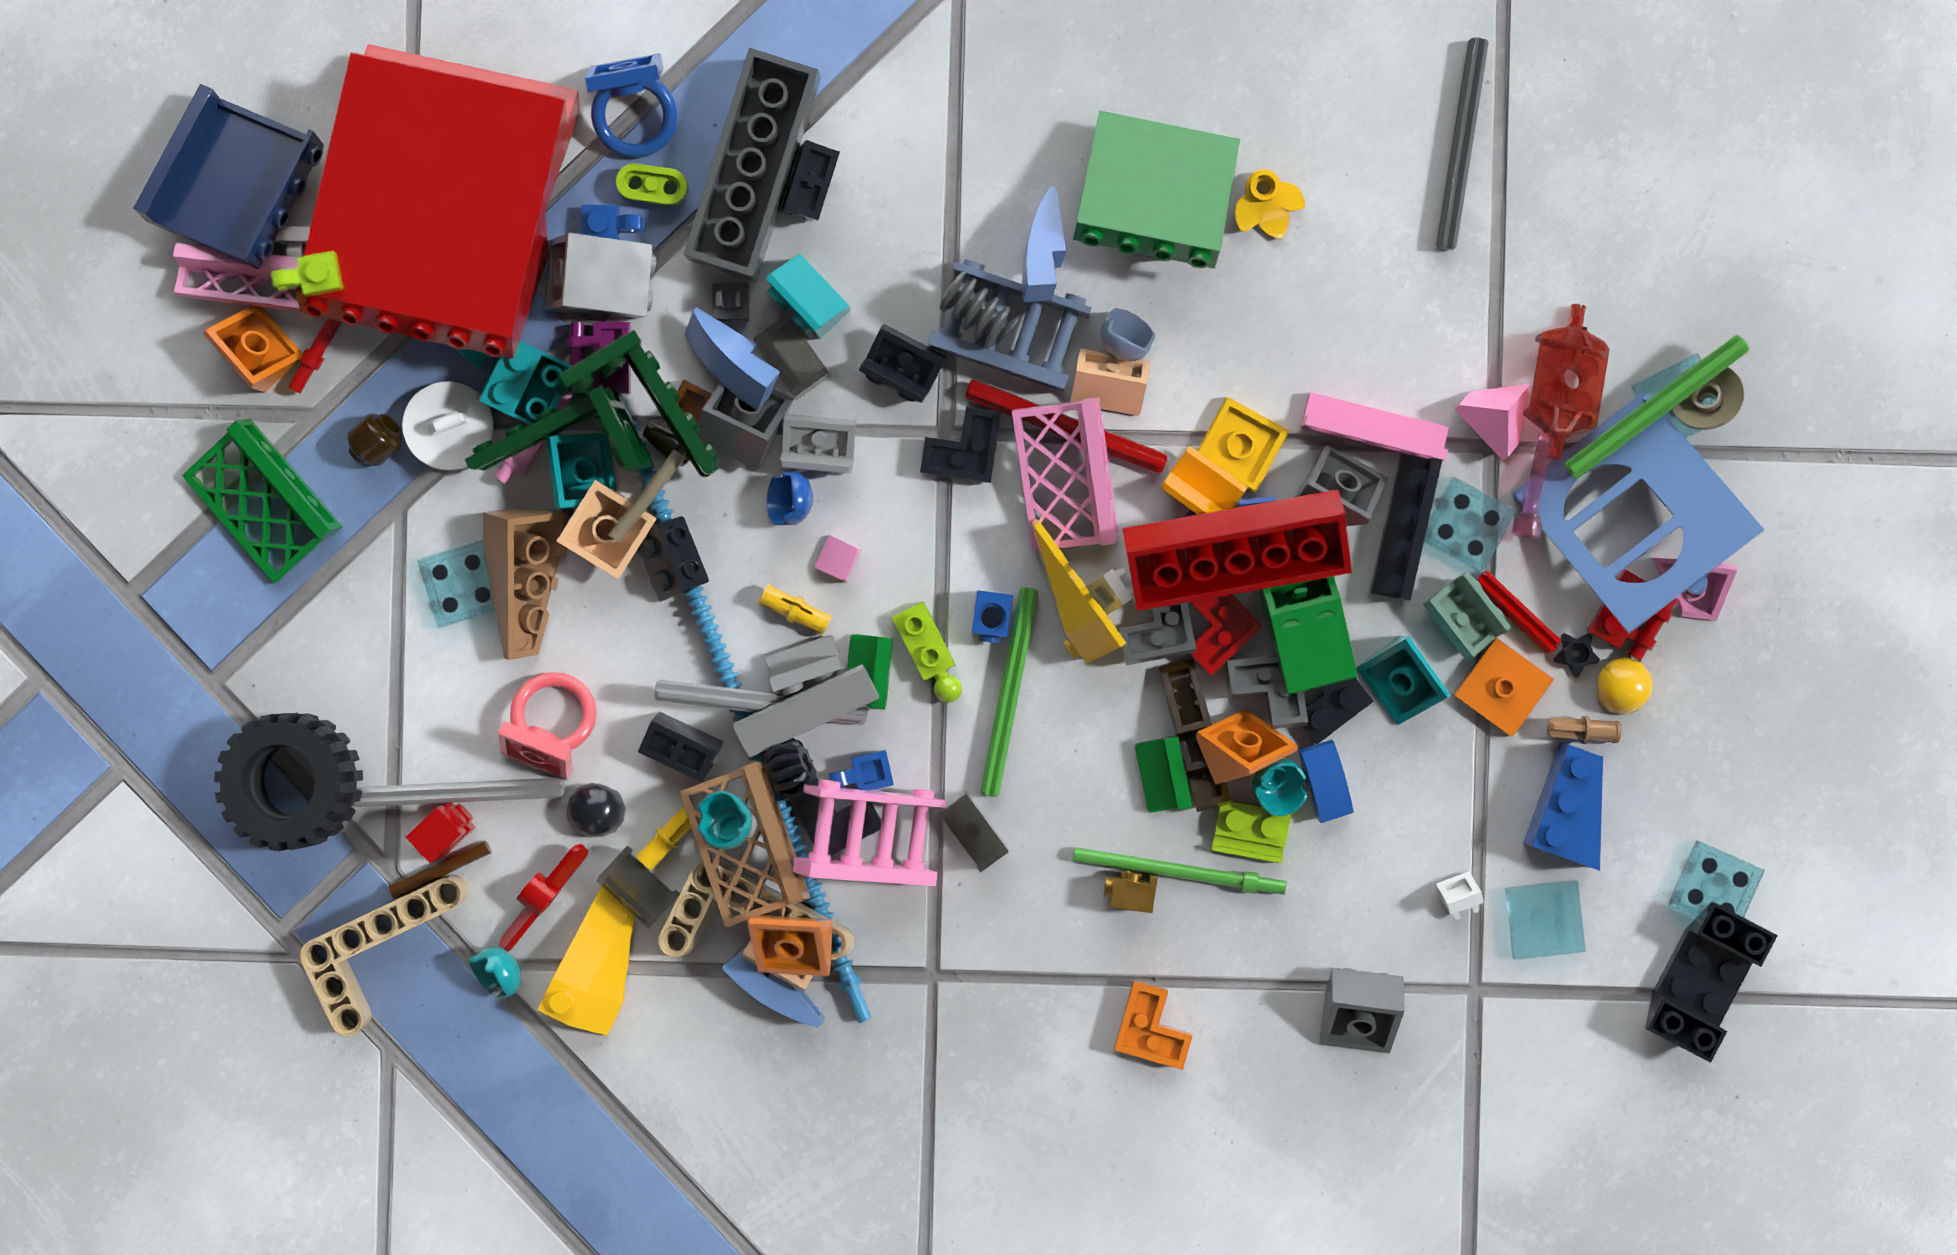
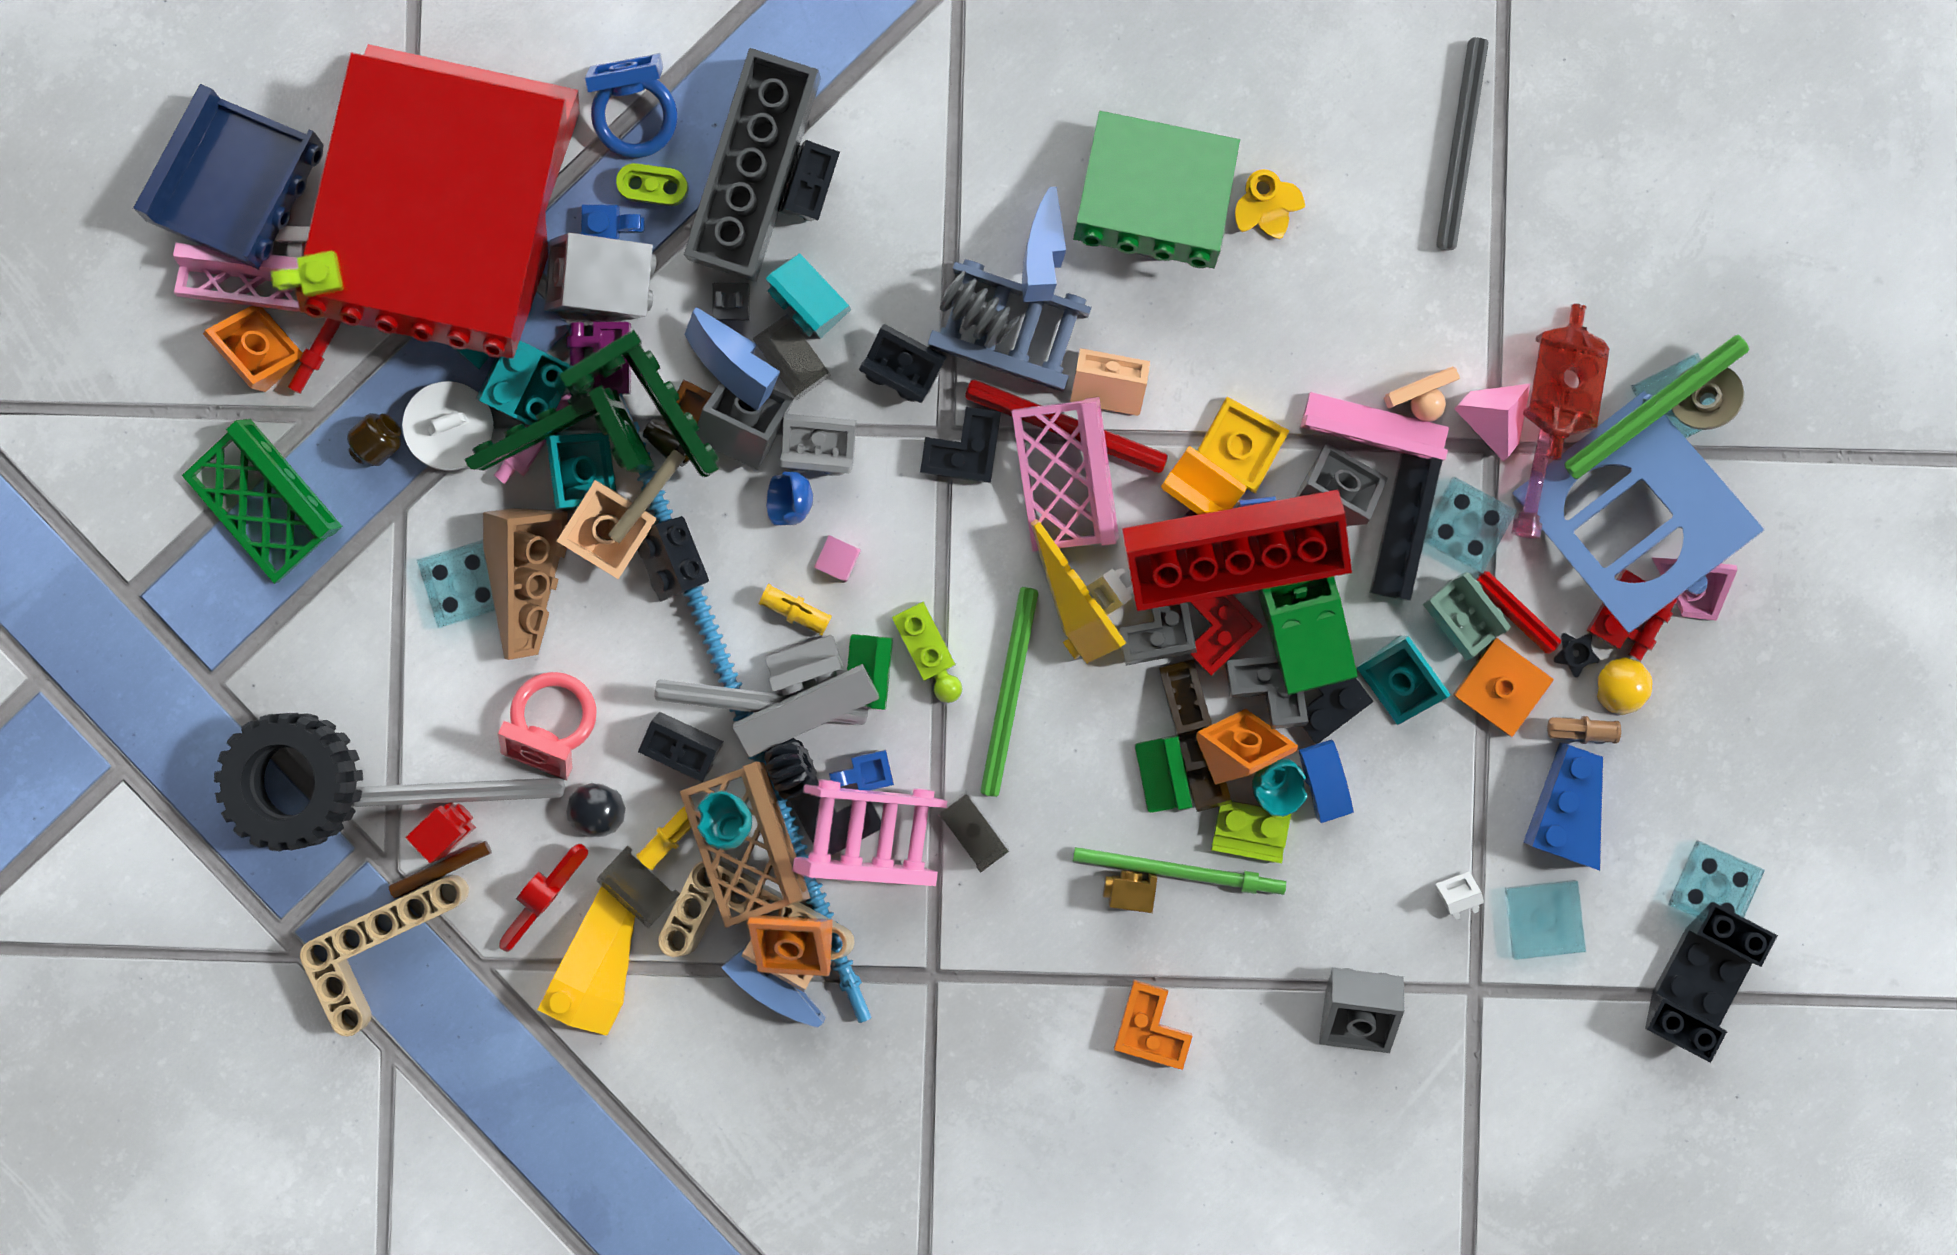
(496, 969): teal hair -> none
(991, 599): blue brick -> none
(1126, 335): sand blue hair -> none
(1426, 400): none -> light nougat tile

